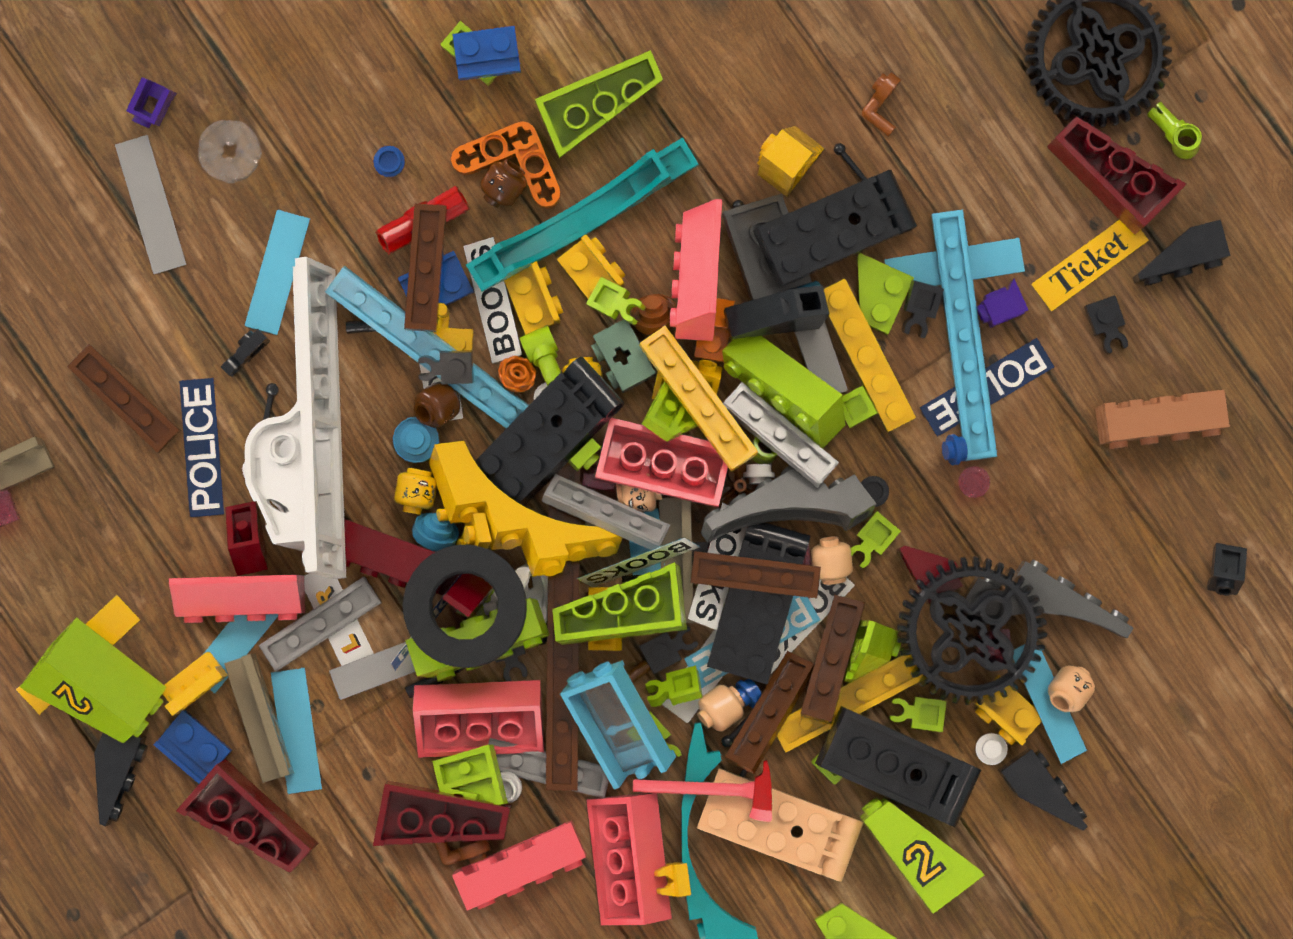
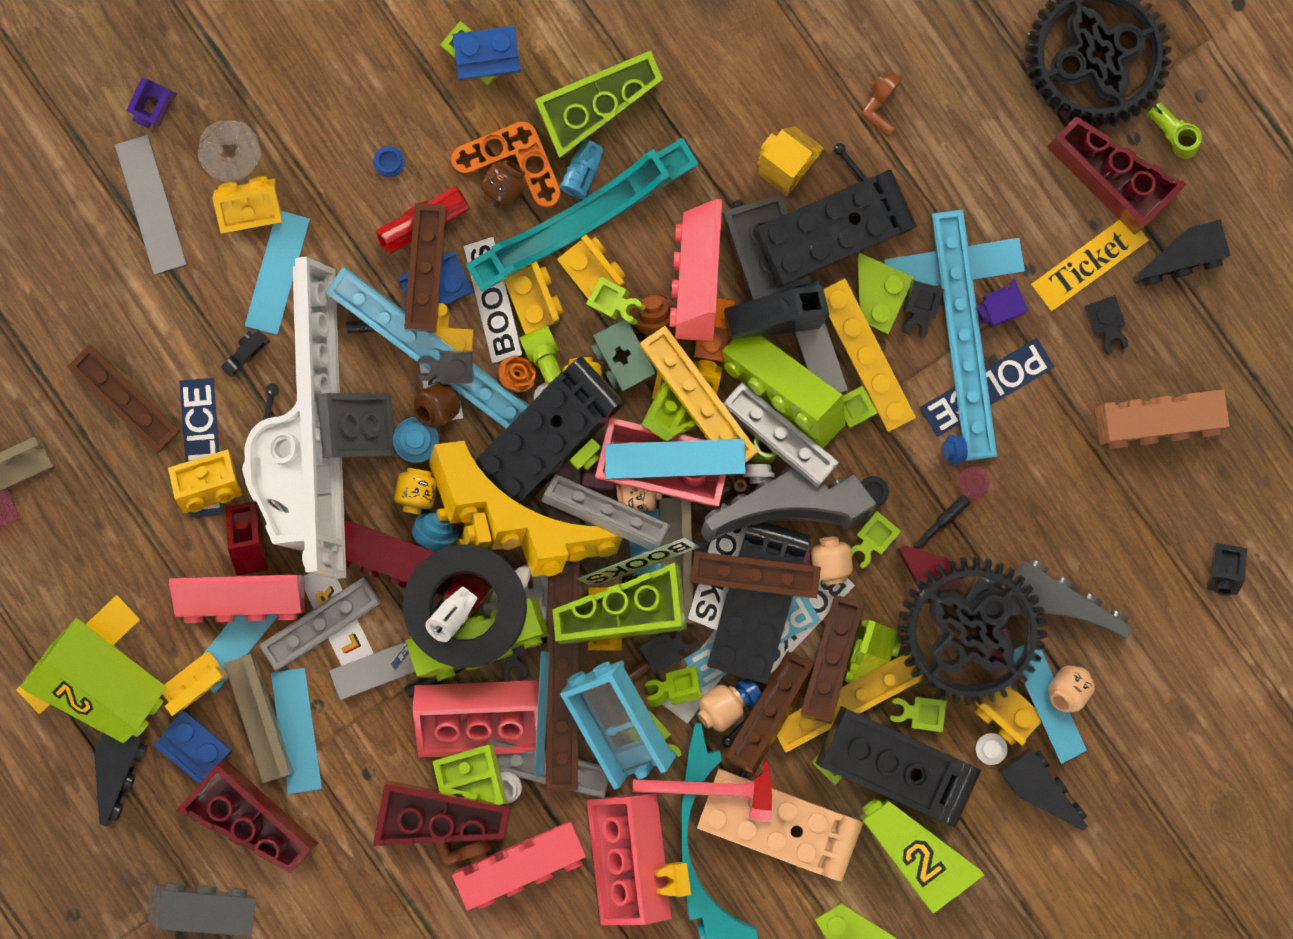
(201, 909): none -> dark grey wedge
(204, 482): none -> yellow bracket
(247, 204): none -> yellow bracket
(356, 425): none -> dark grey plate
(455, 610): none -> white hinge
(542, 713): none -> medium azure sticker
(582, 169): none -> dark azure hinge
(675, 458): none -> medium azure sticker
(945, 518): none -> black piece

